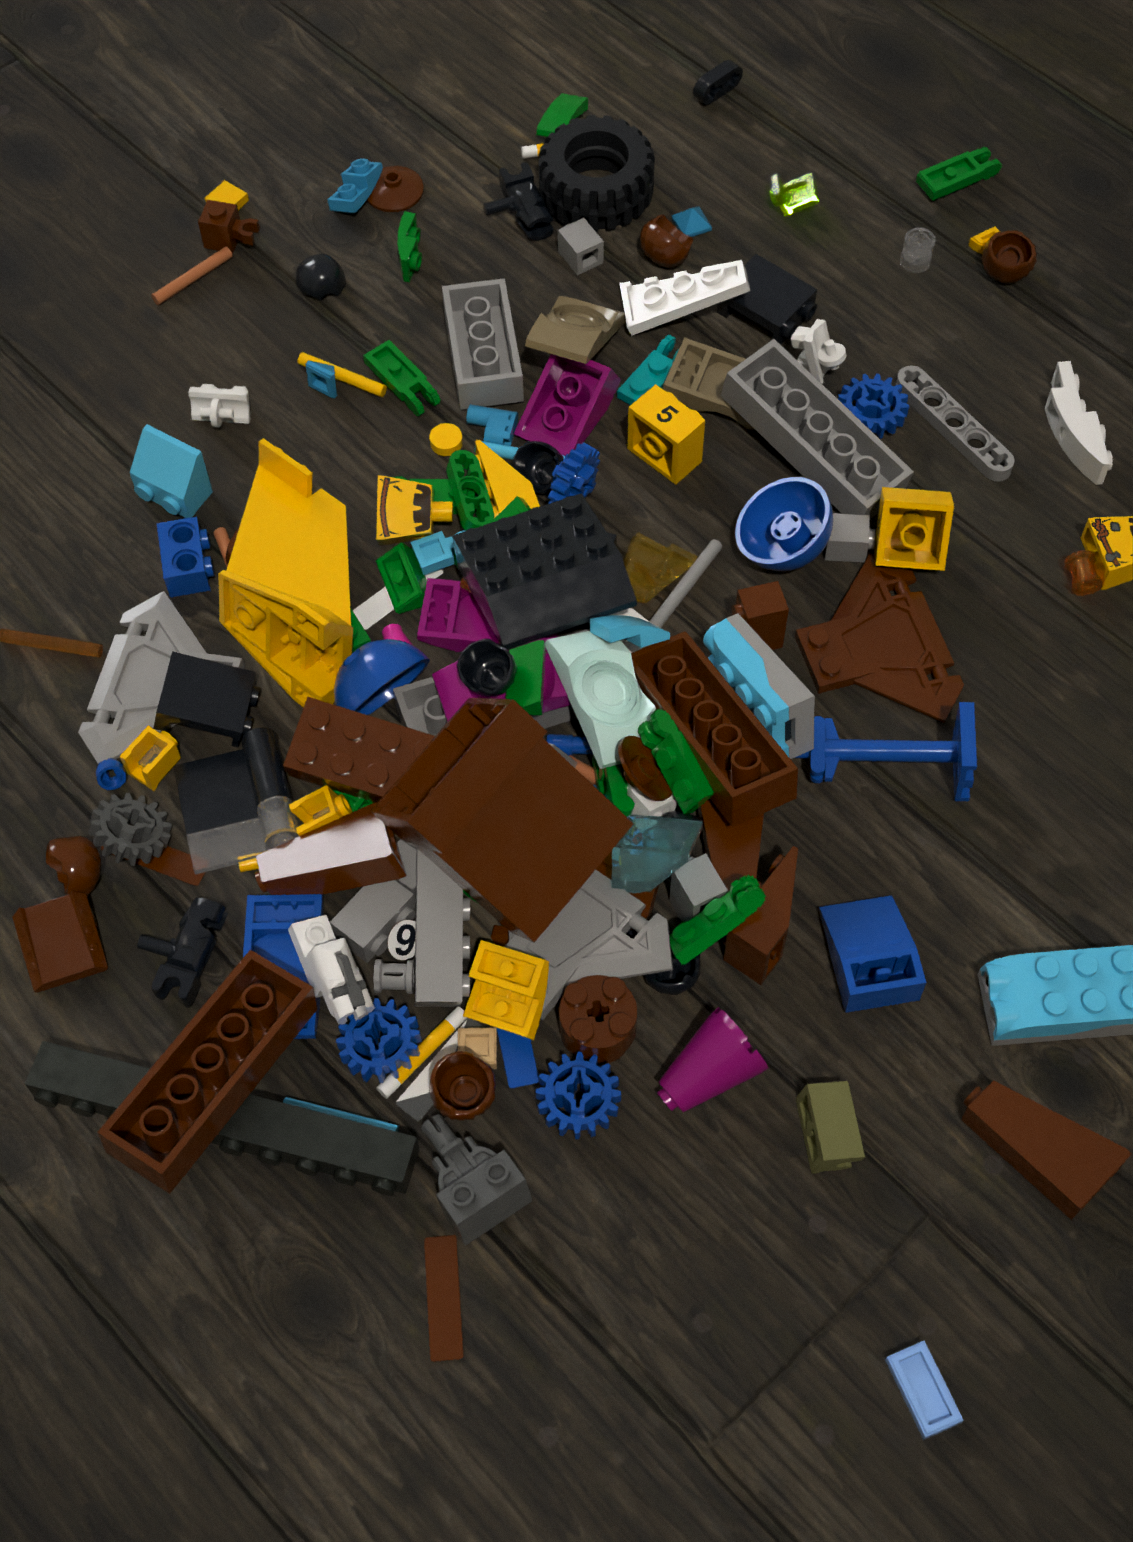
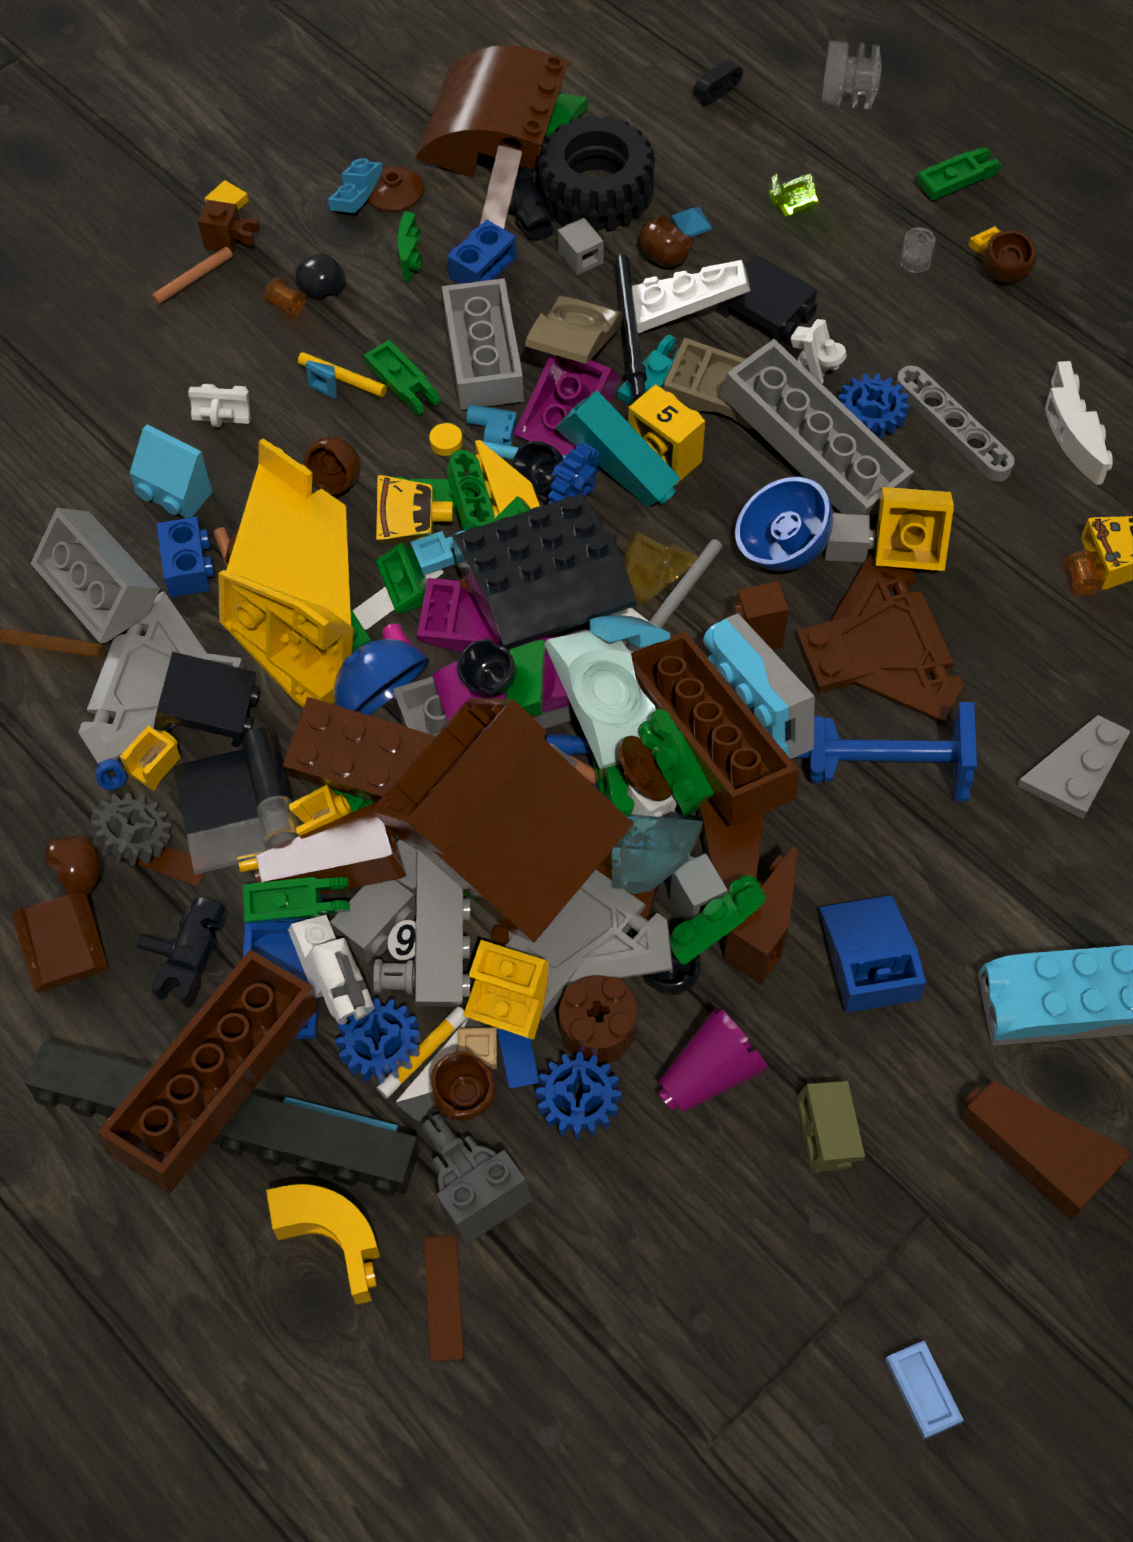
(93, 574): none -> light grey slope
(285, 297): none -> clear orange bush
(291, 899): none -> green hinge
(320, 1211): none -> yellow arch
(332, 464): none -> reddish brown hair
(482, 254): none -> blue brick
(492, 102): none -> reddish brown slope
(501, 186): none -> sticker
(621, 449): none -> teal slope
(636, 370): none -> black bar
(851, 75): none -> clear wheel
(1077, 767): none -> light grey wing

